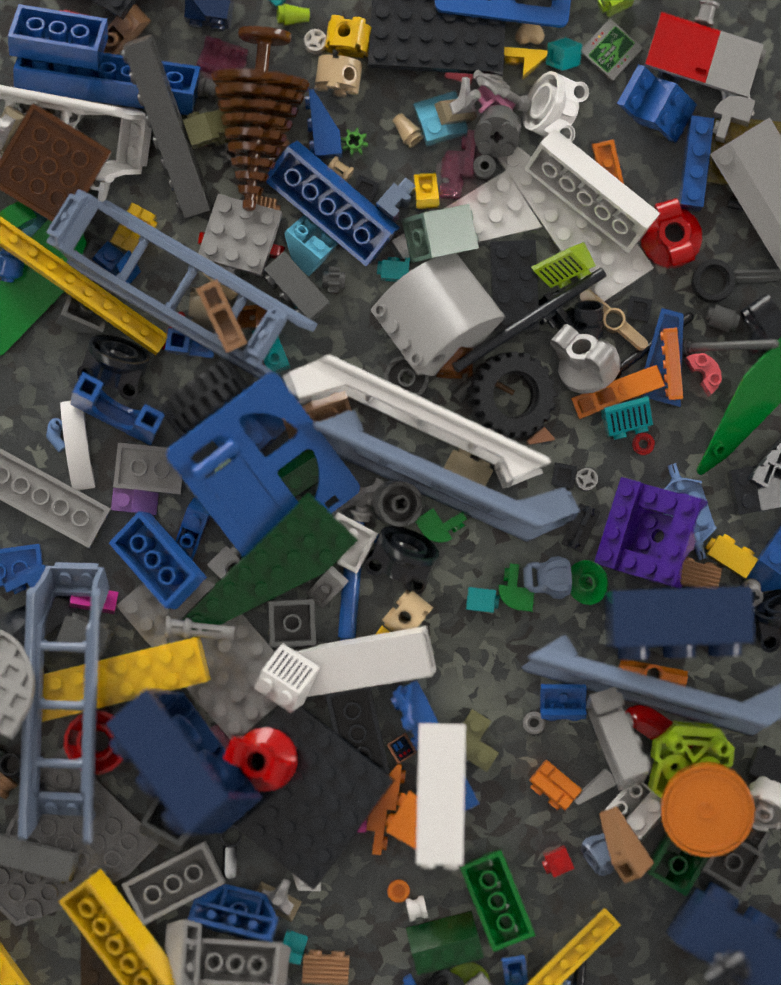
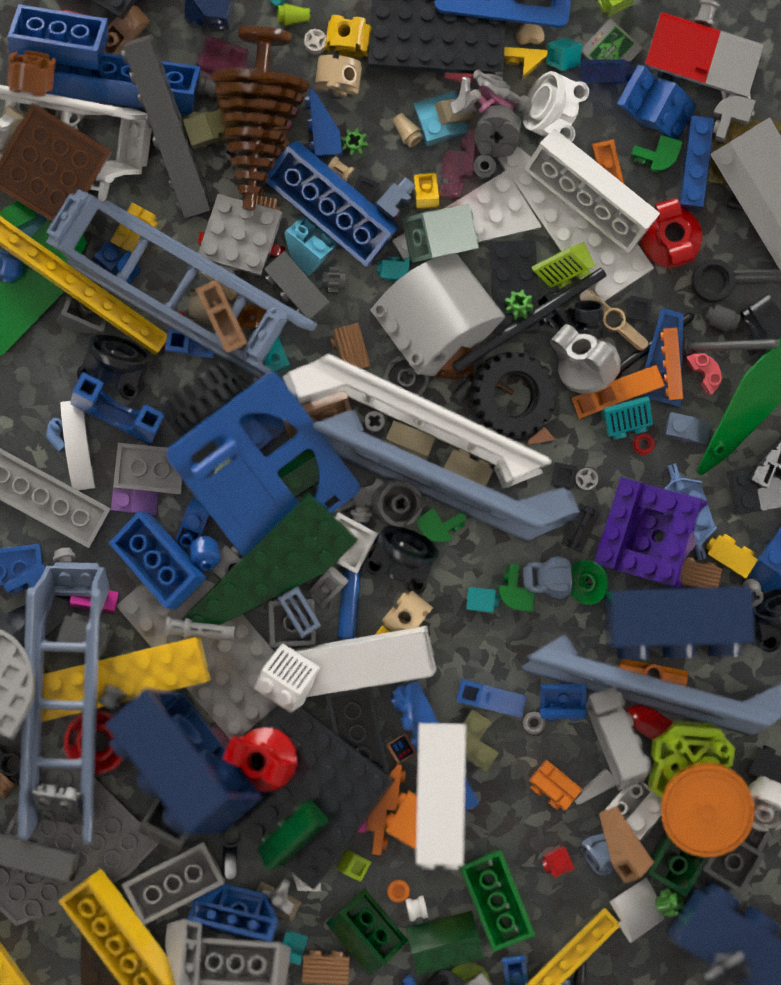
(31, 73): none -> dark orange brick
(58, 804): none -> dark grey hinge
(64, 555): none -> light grey plate
(112, 696): none -> dark grey wheel
(205, 553): none -> blue head
(290, 595): none -> sand blue tile
(291, 835): none -> dark green slope
(350, 346): none -> medium nougat brick
(353, 865): none -> lime slope
(367, 932): none -> dark green slope
(374, 414): none -> light grey bush
(410, 440): none -> dark tan brick
(491, 698): none -> blue slope
(521, 299): none -> bright green gear
(606, 71): none -> clear blue hinge
(637, 910): none -> white slope
(660, 160): none -> green brick
(669, 902): none -> bright green gear
(687, 428): none -> sand blue slope

